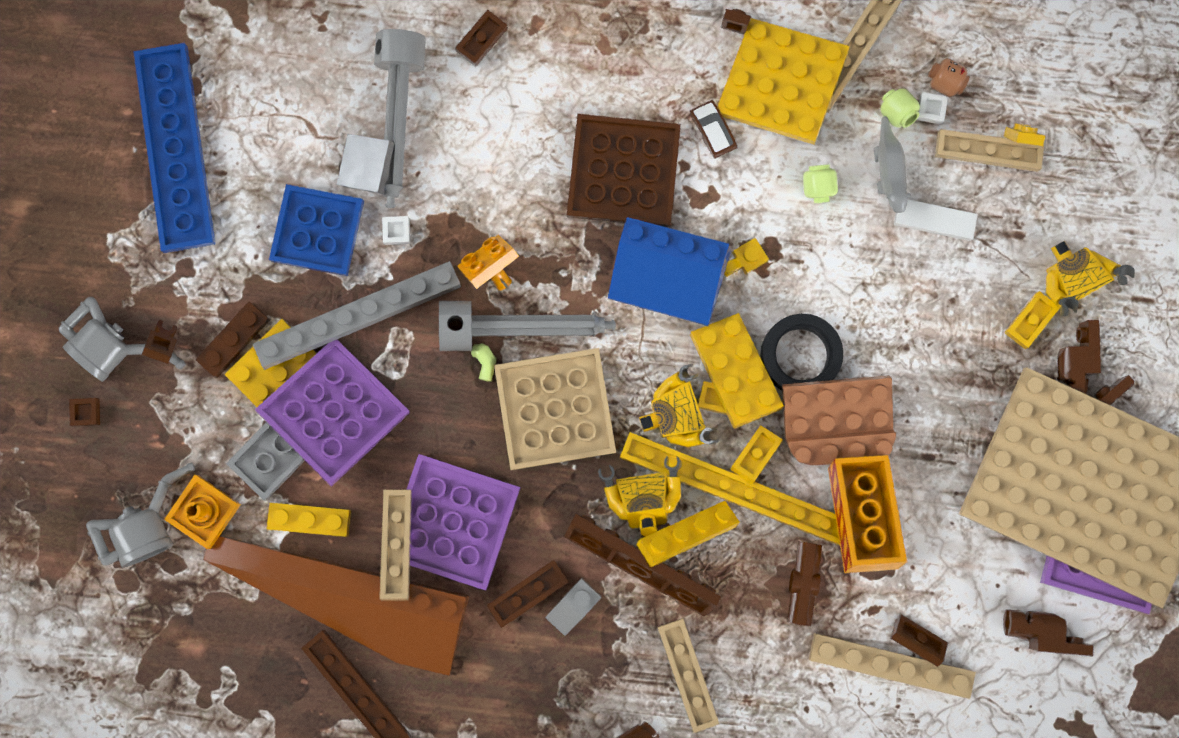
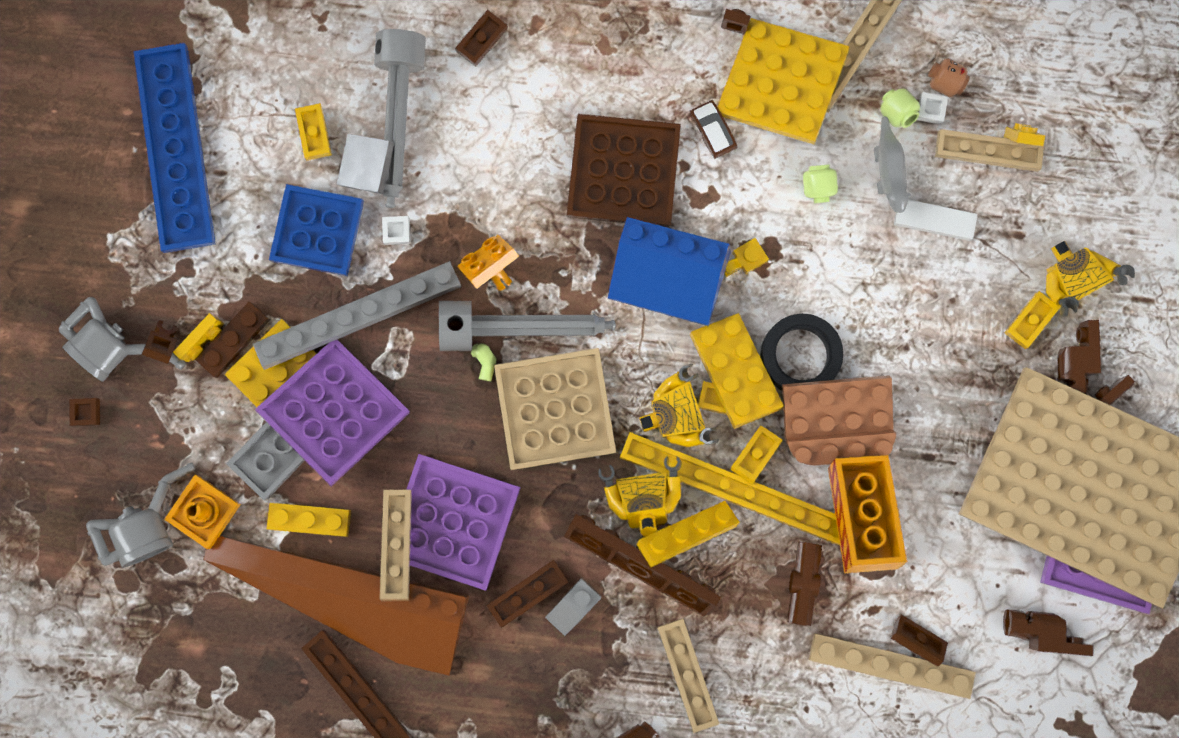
(196, 340): none -> yellow plate
(313, 131): none -> yellow plate

